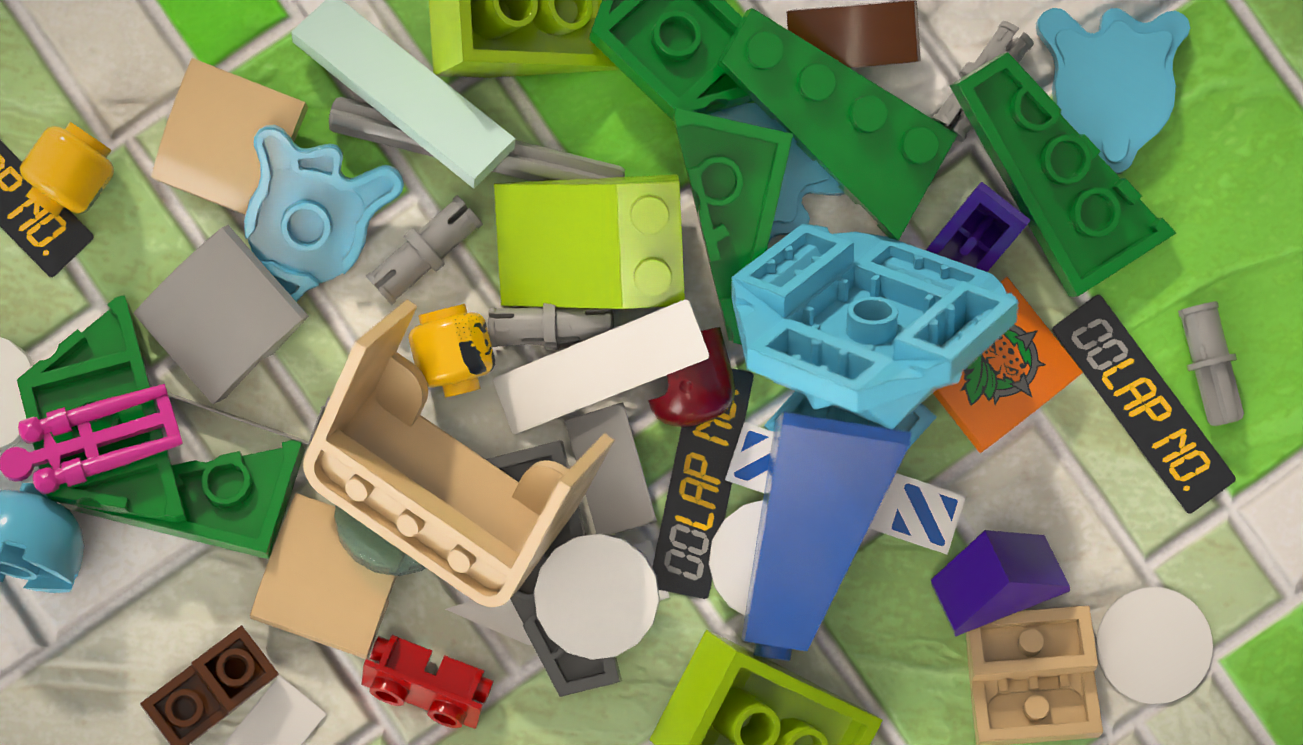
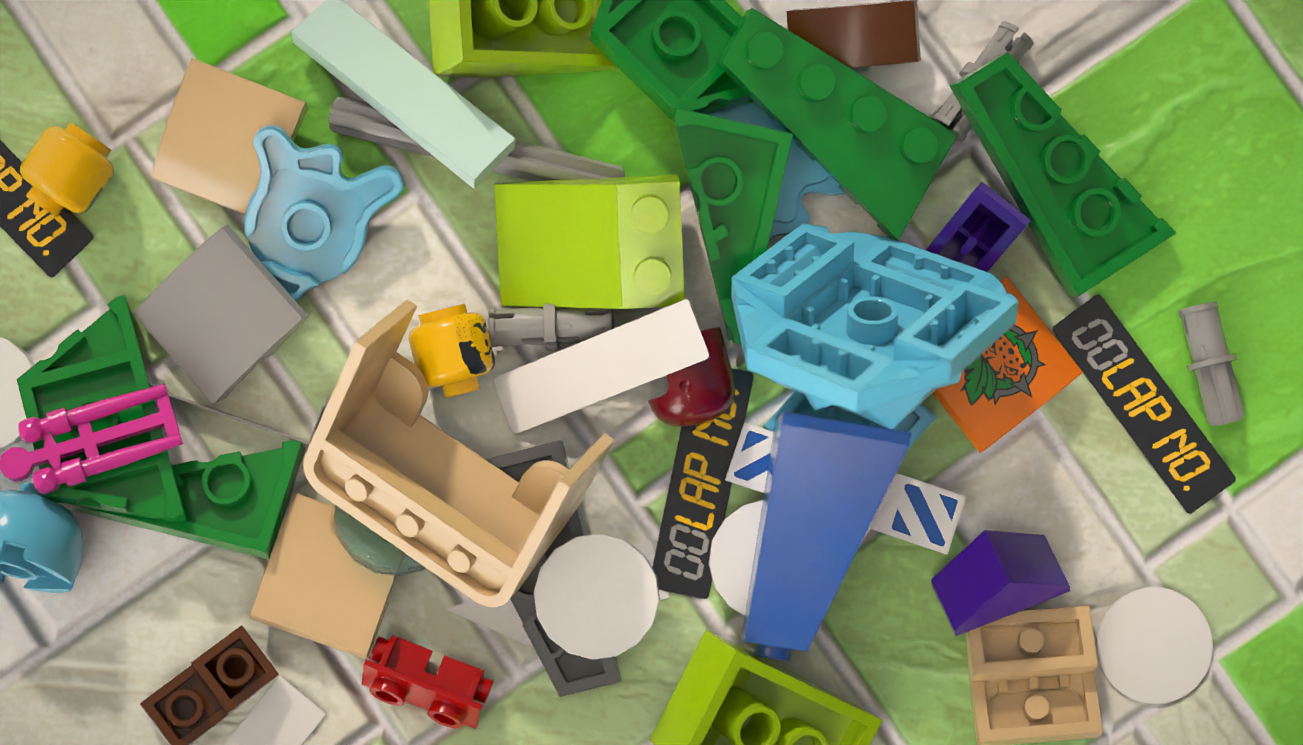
(424, 250): light grey pin -> none
(619, 489): light grey slope -> none
(1114, 81): medium azure tile -> none

